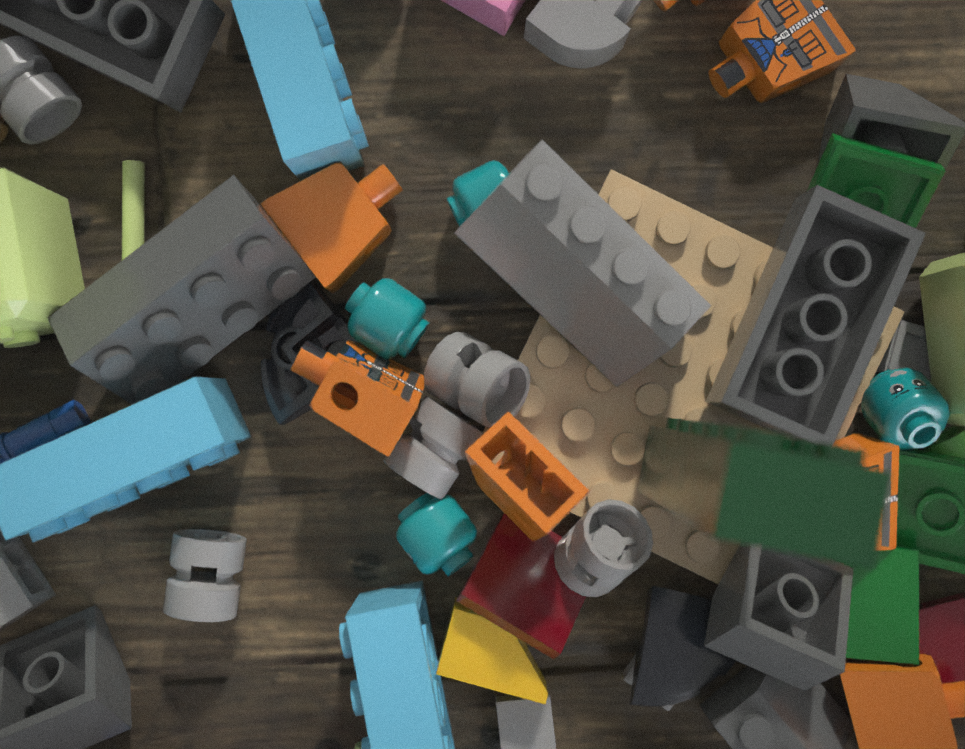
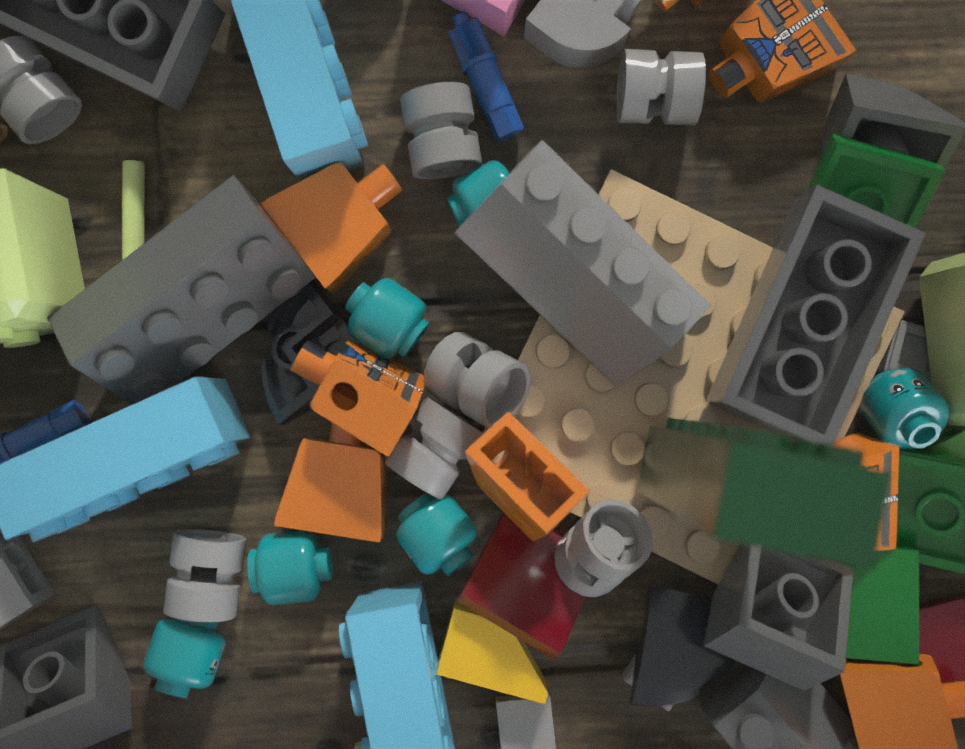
(183, 655): none -> teal head
(289, 567): none -> teal head
(336, 488): none -> orange torso
(440, 121): none -> light grey wheel
(485, 77): none -> blue piece
(660, 87): none -> light grey wheel

